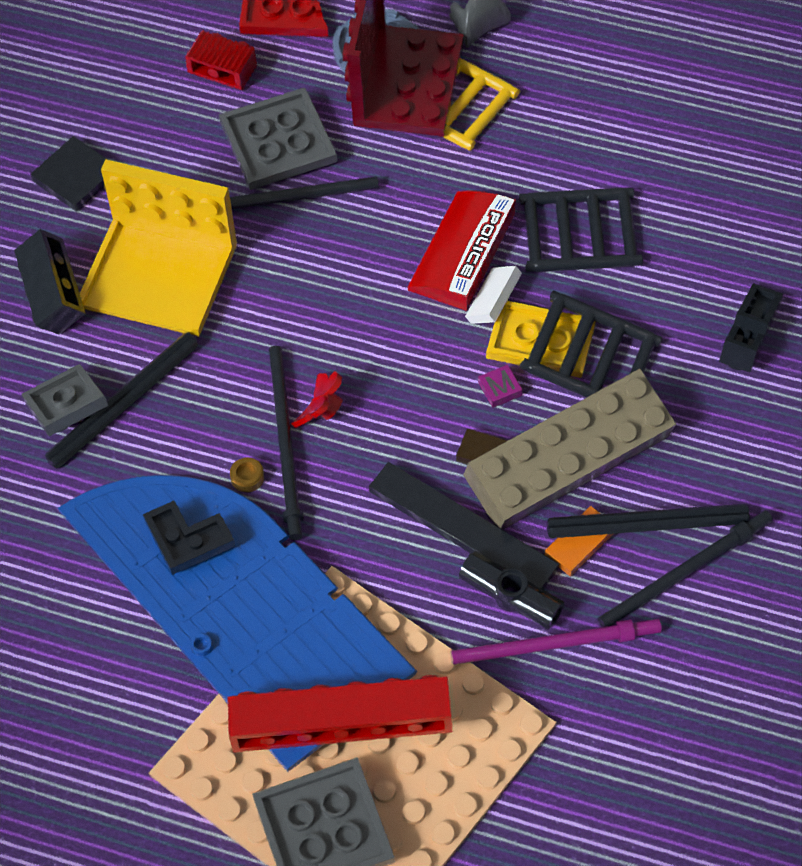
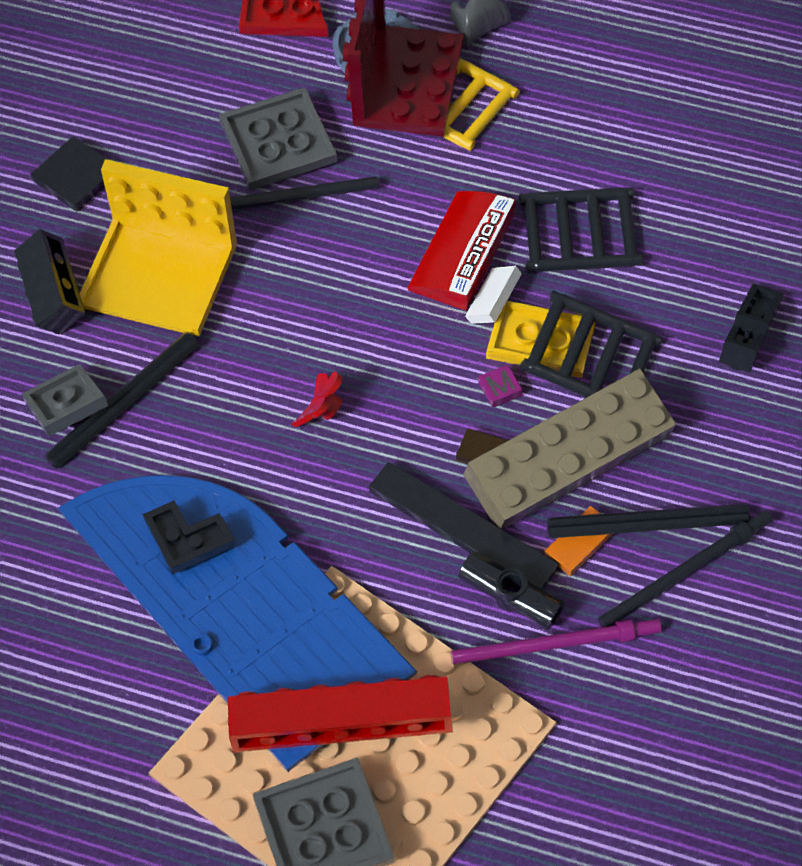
(221, 59): red brick -> none
(247, 474): pearl gold tile -> none
(292, 515): black bar -> none

